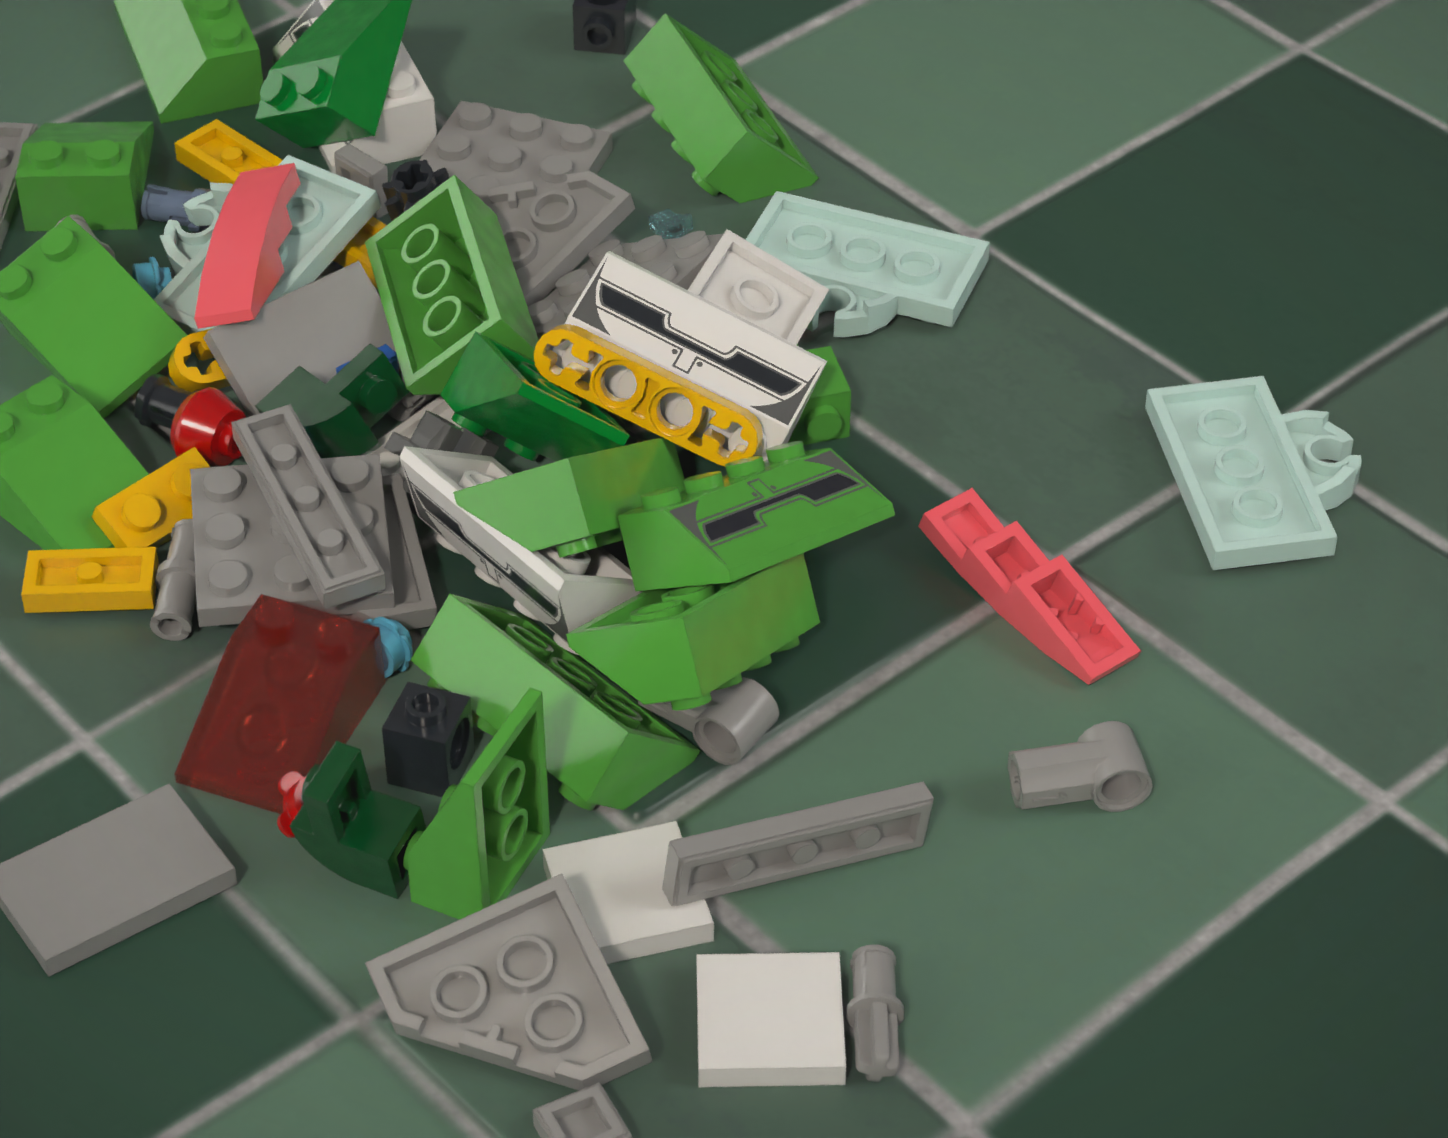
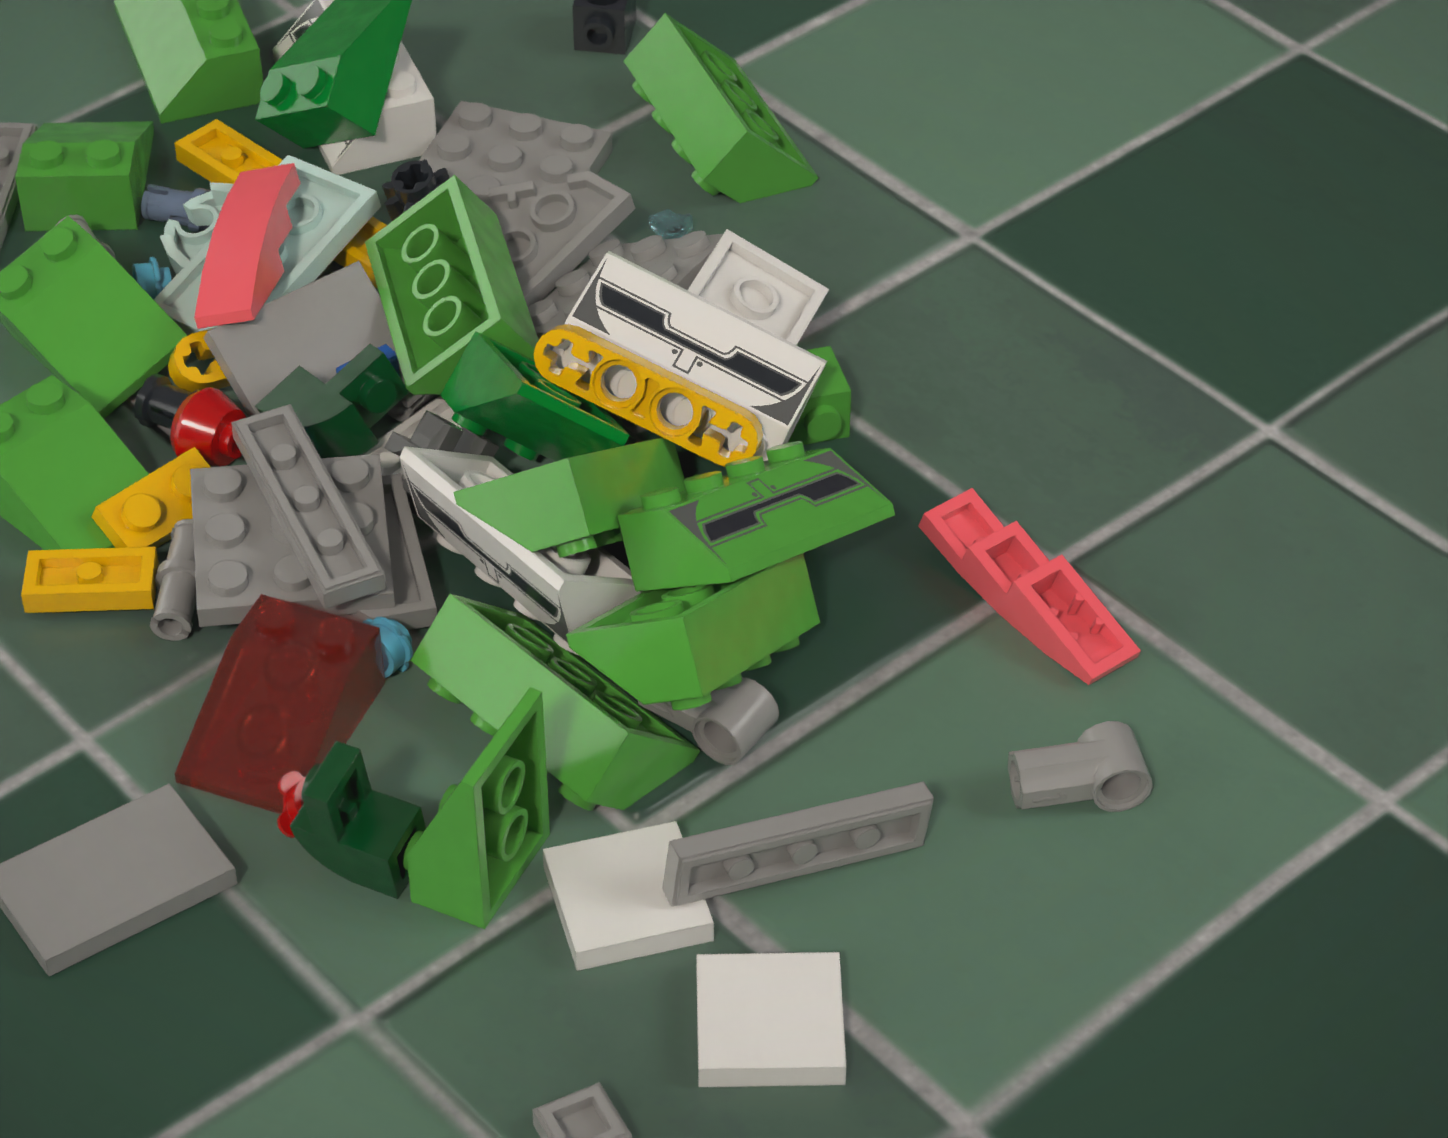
(362, 169): light grey tile -> none
(428, 739): black brick -> none
(516, 991): light grey plate -> none
(871, 263): light aqua plate -> none
(875, 1011): light grey axle -> none
(1253, 472): light aqua plate -> none

